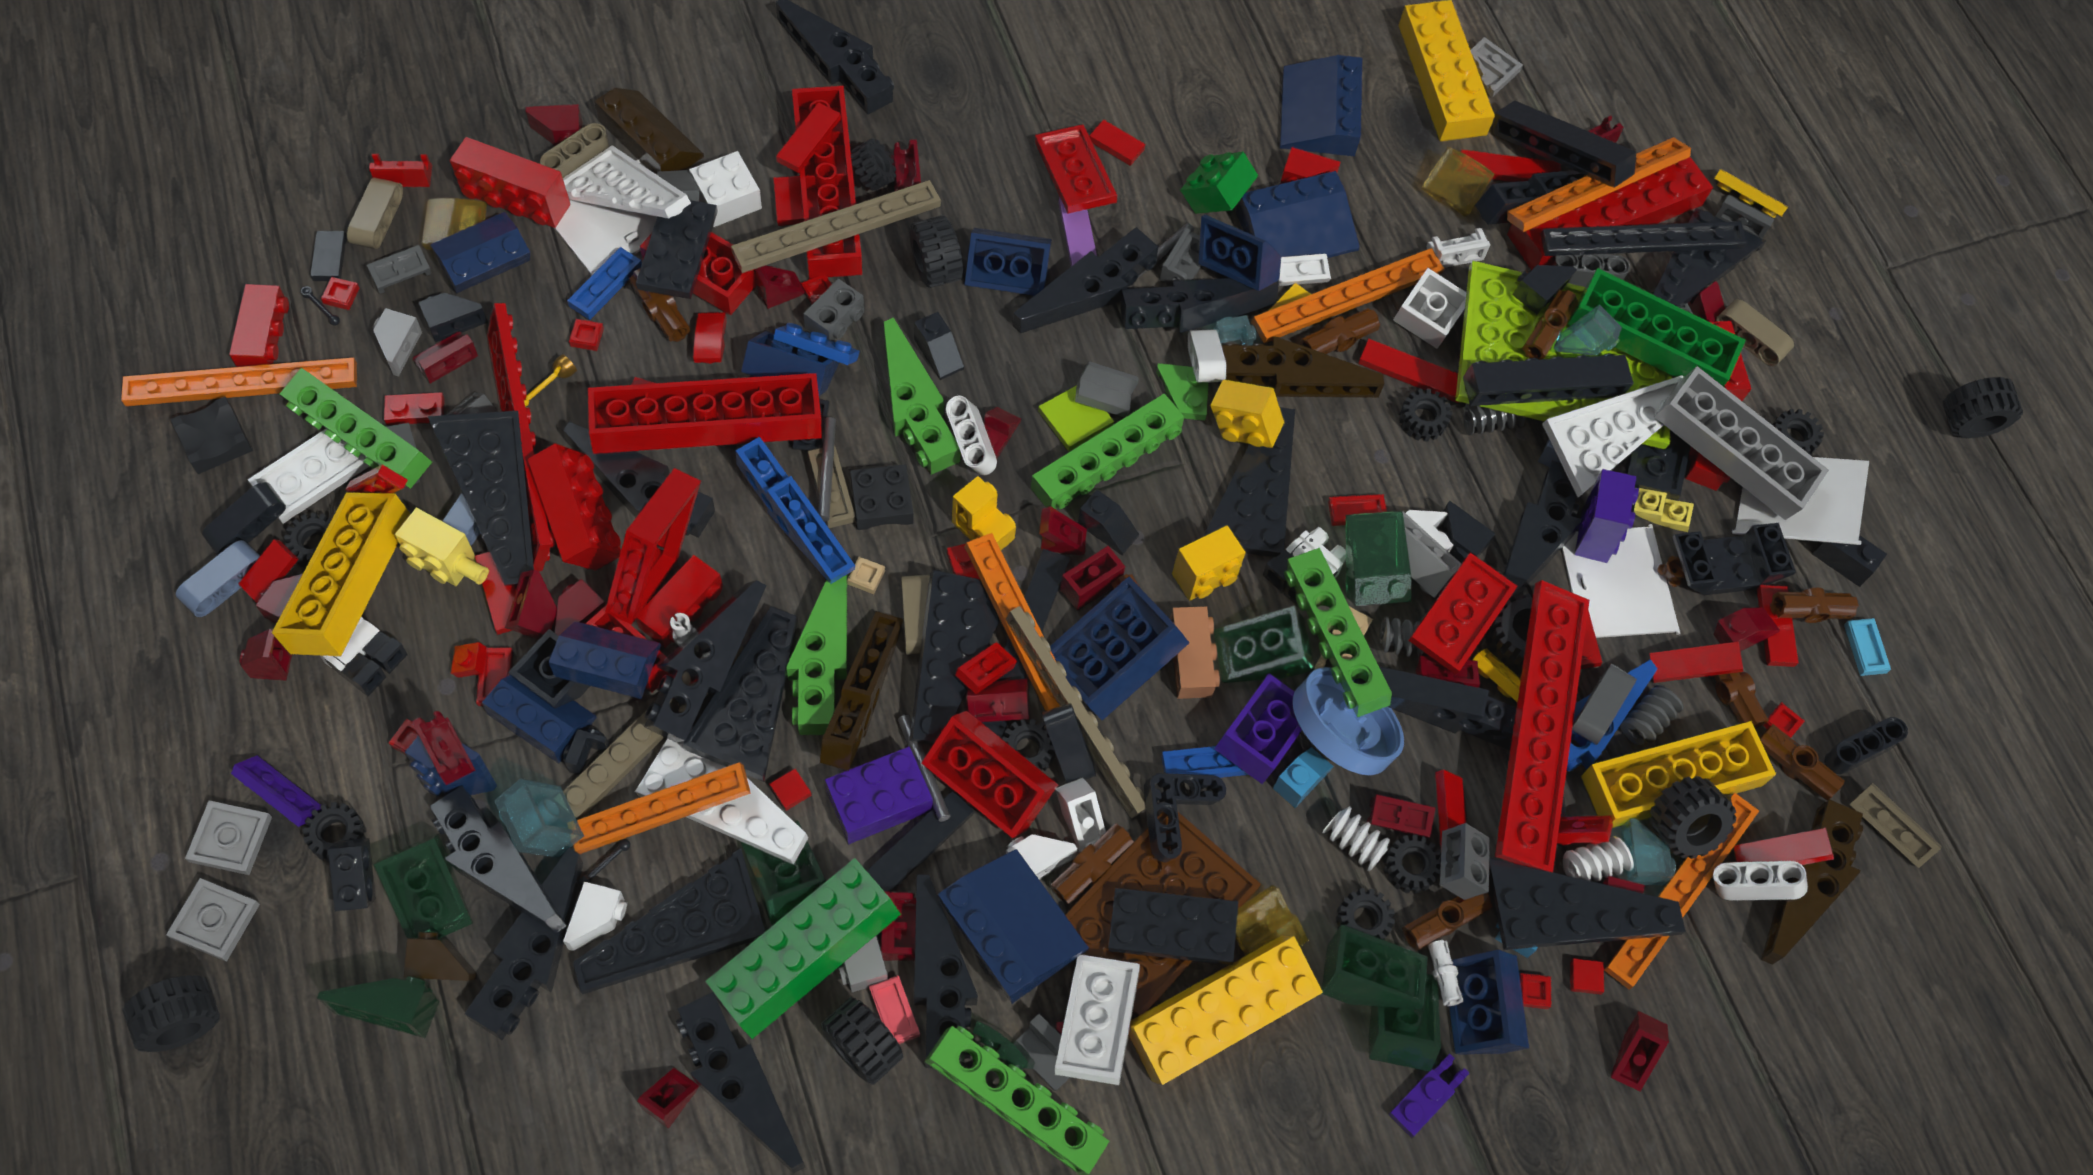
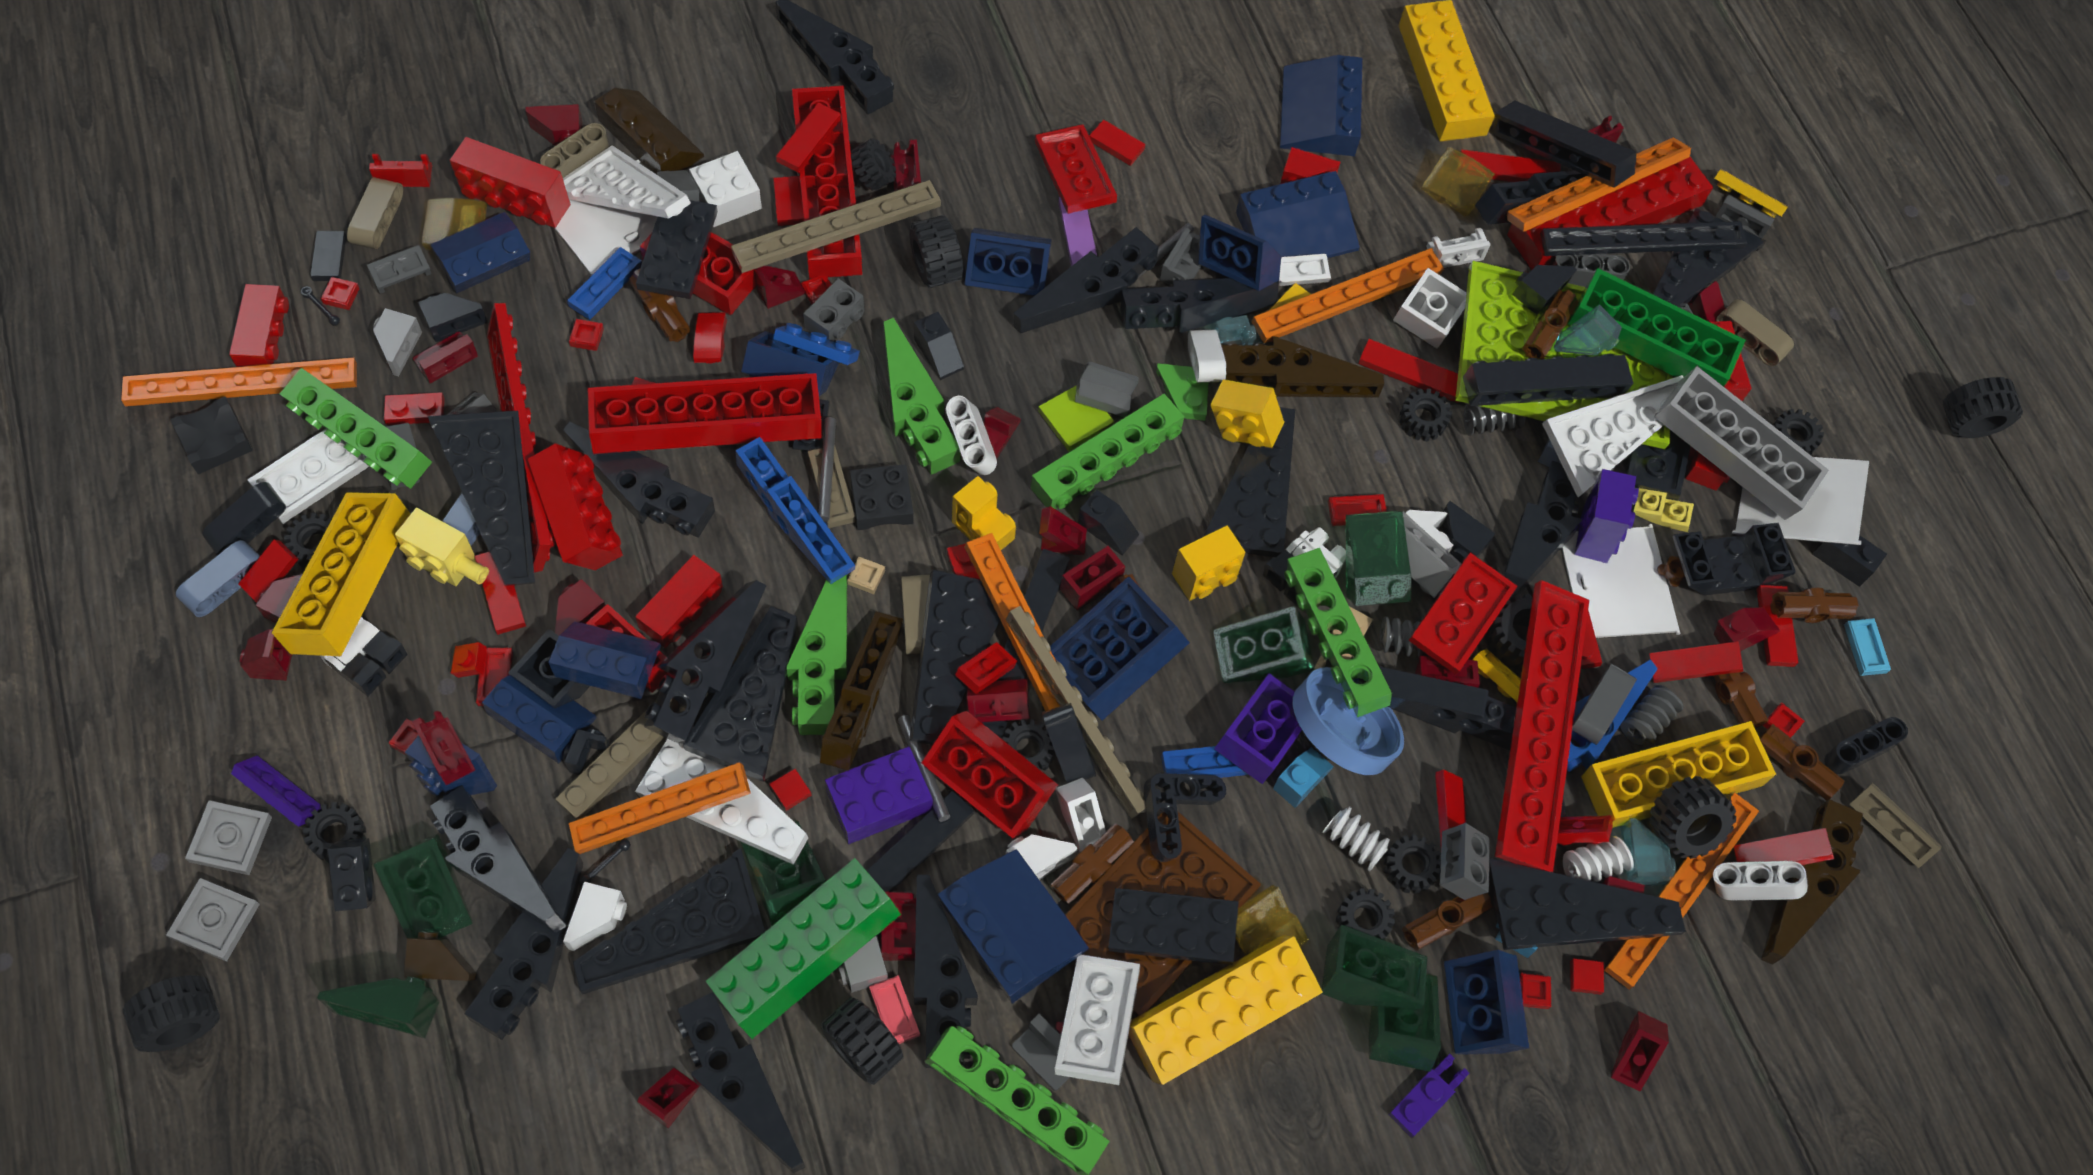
(377, 481): red tile -> none
(532, 607): dark red slope -> none
(538, 818): clear light blue brick -> none
(561, 368): hinge -> none
(641, 563): red window -> none
(682, 629): white pin -> none
(1010, 1049): clear green slope -> none
(1194, 663): nougat brick -> none
(1219, 182): green brick -> none
(1342, 333): reddish brown piece -> none
(1401, 815): dark red hinge -> none
(1445, 973): white pin -> none
(1494, 66): light grey wing -> none

